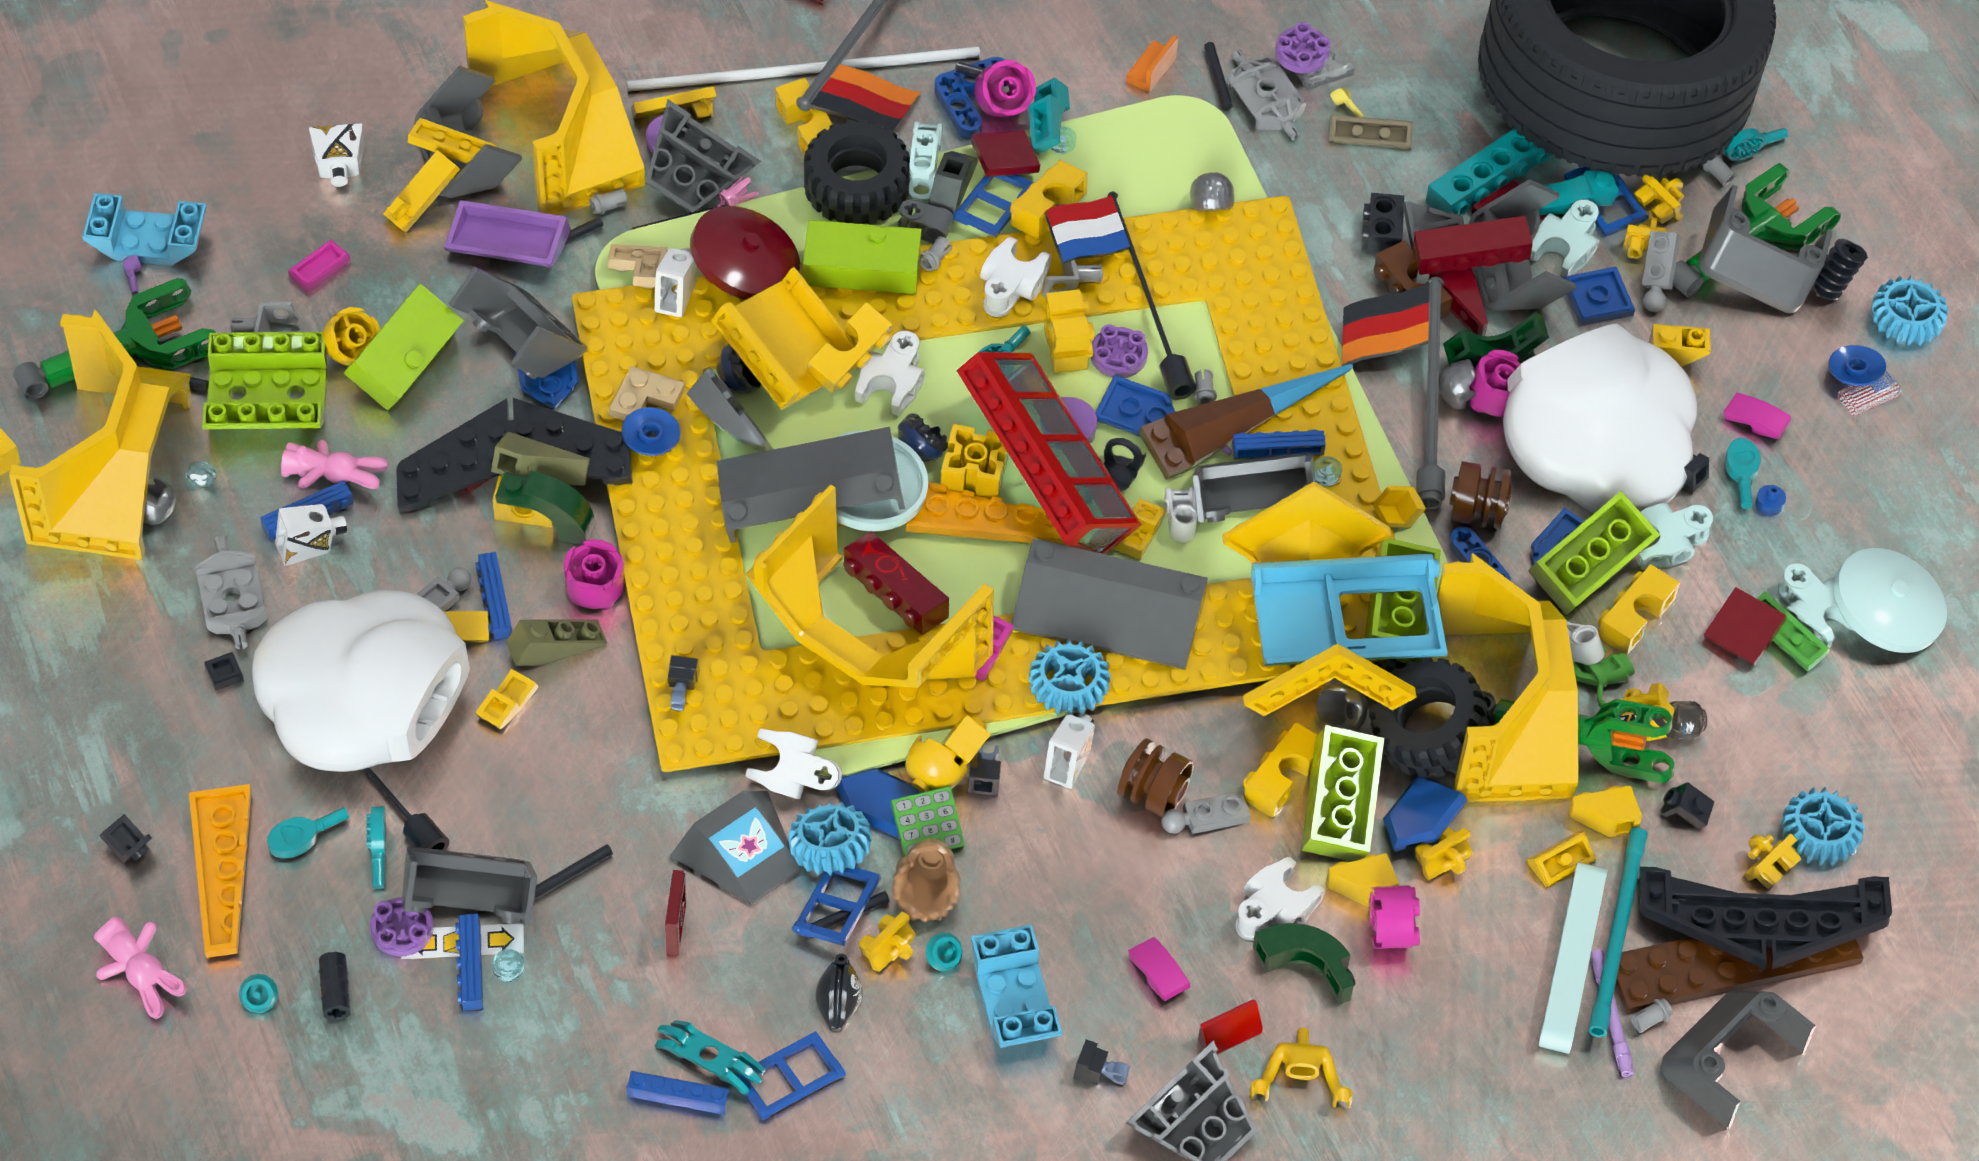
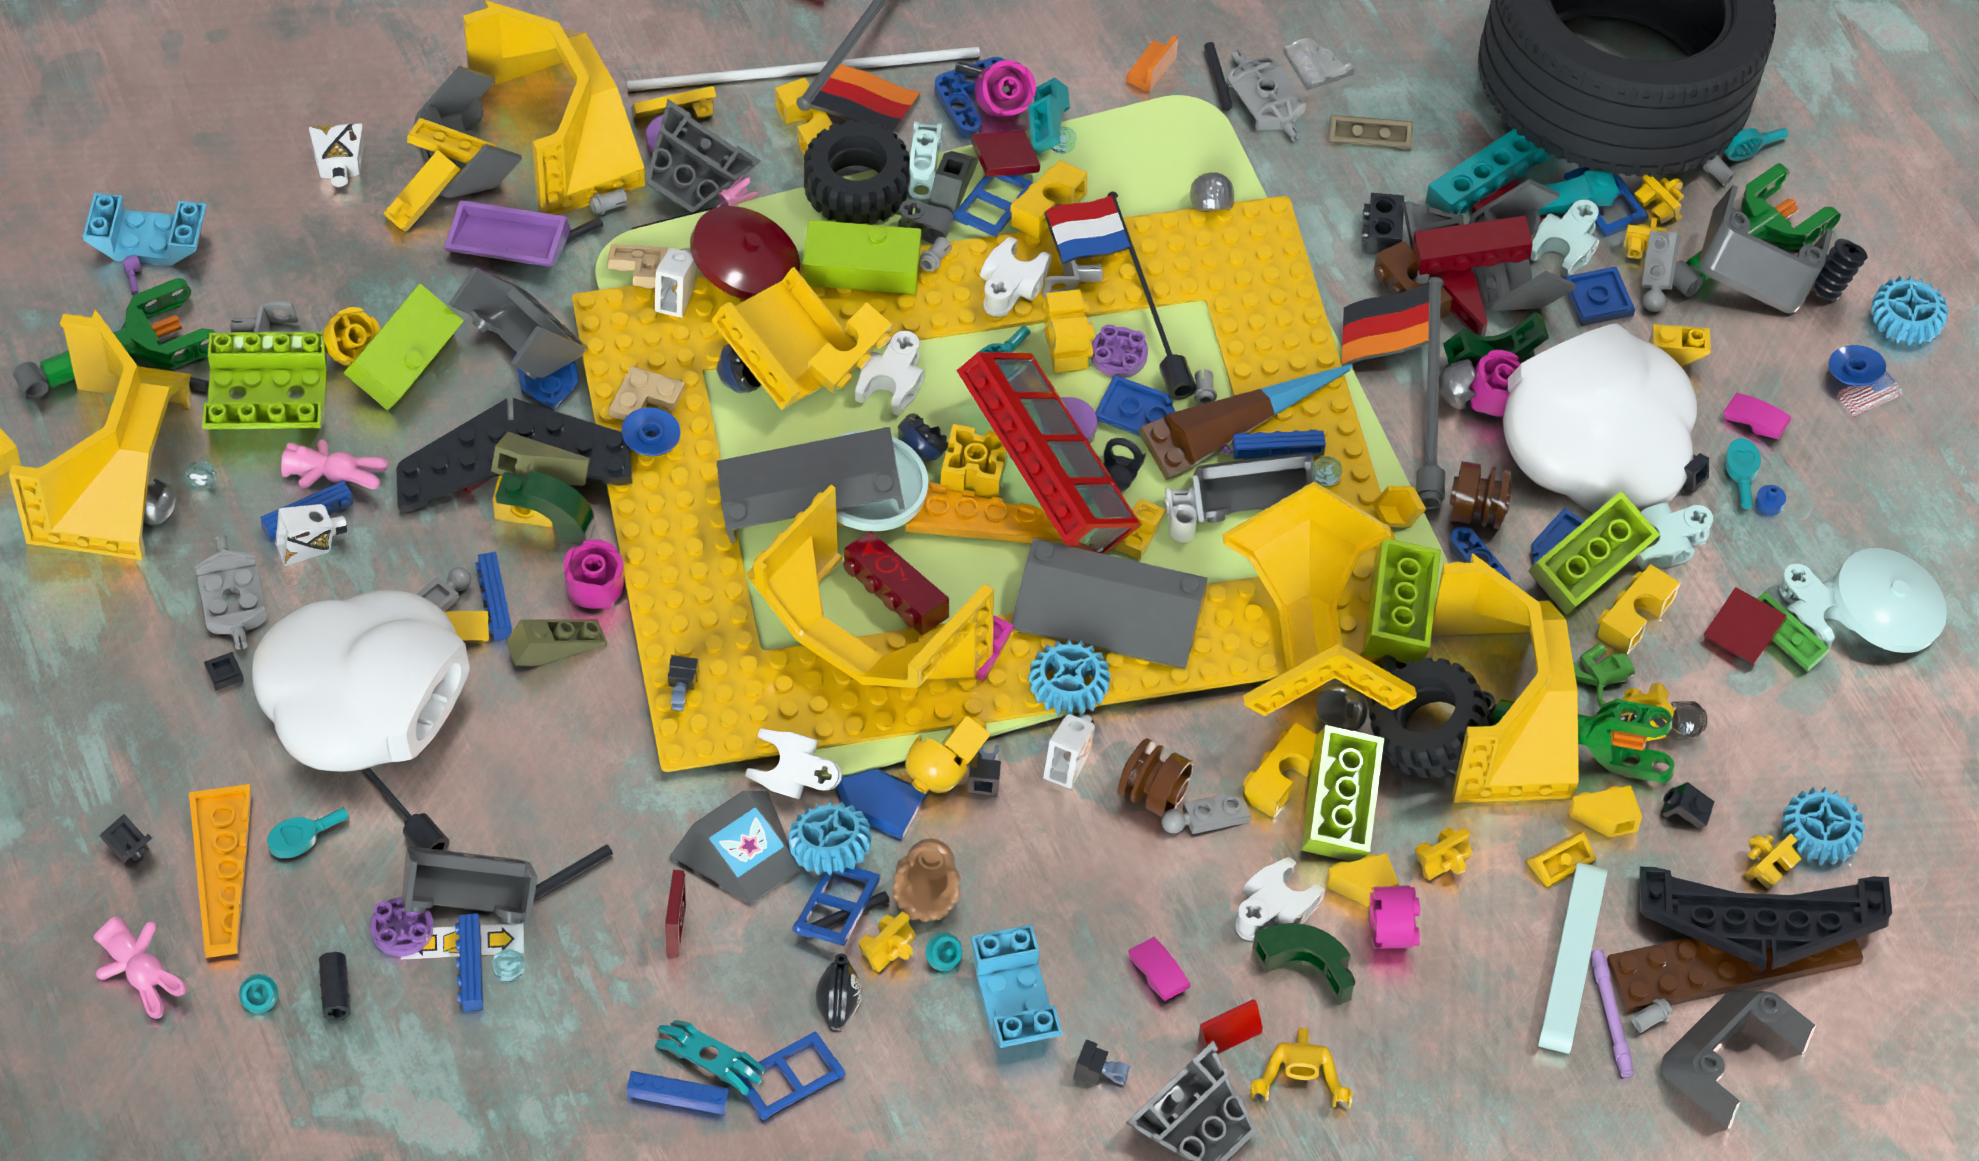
(319, 265): dark pink tile -> none
(377, 843): teal piece -> none
(506, 701): yellow slope -> none
(723, 408): dark grey wedge -> none
(926, 817): tile -> none
(1302, 49): medium lavender tile -> none
(1303, 614): medium azure piece -> none
(1343, 95): light yellow hand -> none
(1422, 813): blue tile -> none
(1585, 643): white piece -> none
(1602, 1009): teal piece -> none

